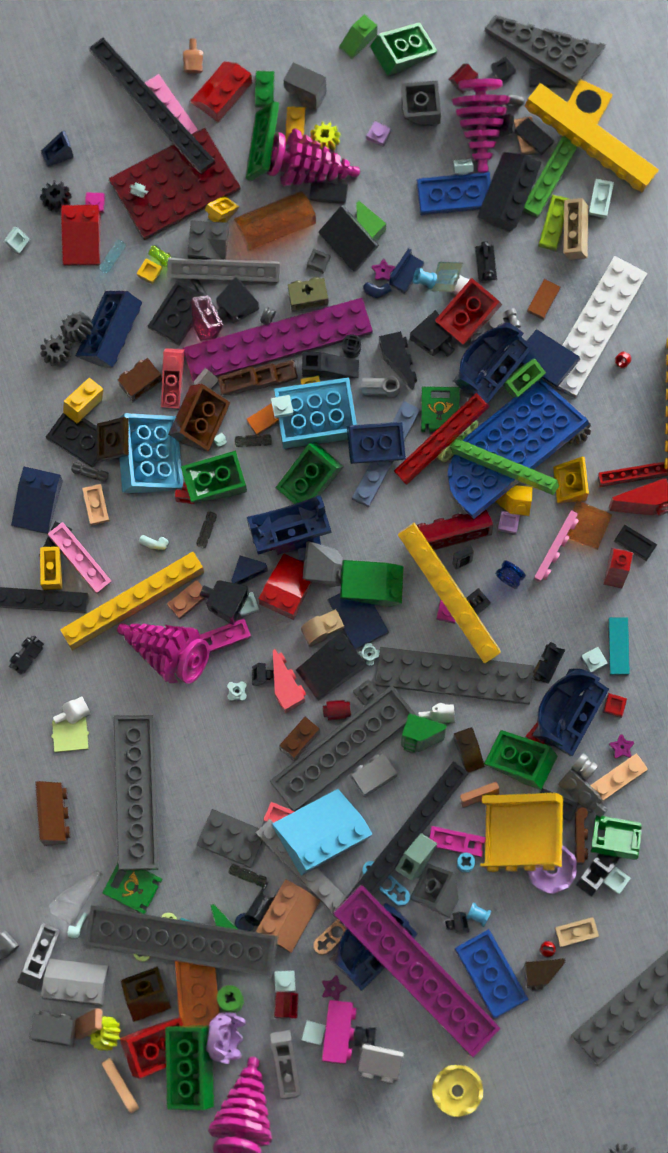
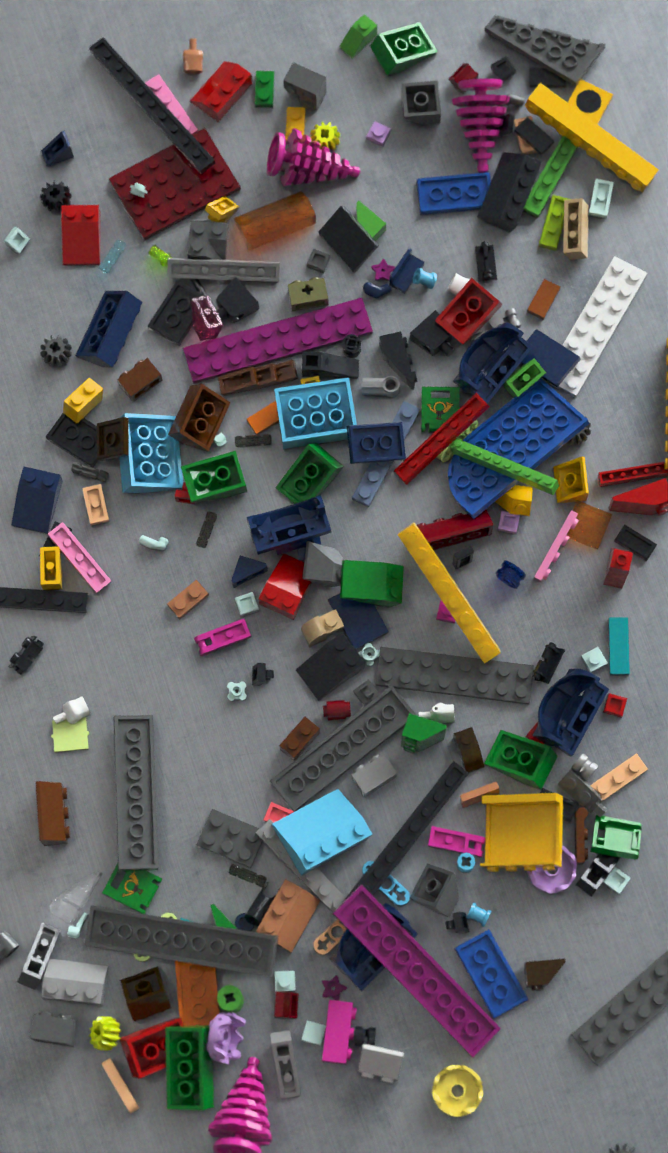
(76, 327): dark grey gear -> none
(88, 1023): nougat tile -> none
(96, 199): dark pink plate -> none
(132, 600): yellow brick -> none
(149, 271): yellow plate -> none
(169, 649): dark pink plant -> none
(172, 377): coral slope -> none
(206, 379): light grey tile -> none
(225, 599): black torso -> none
(262, 141): green tile -> none
(267, 315): dark grey bush -> none
(282, 406): light aqua plate -> none
(286, 689): coral slope -> none
(328, 192): black tile -> none
(416, 857): sand green slope -> none
(447, 276): clear light blue piece -> none
(463, 167): light aqua plate -> none
(478, 601): black tile -> none
(546, 953): red hinge -> none
(576, 932): tan plate -> none
(619, 359): red hinge -> none
(621, 752): magenta plate -> none

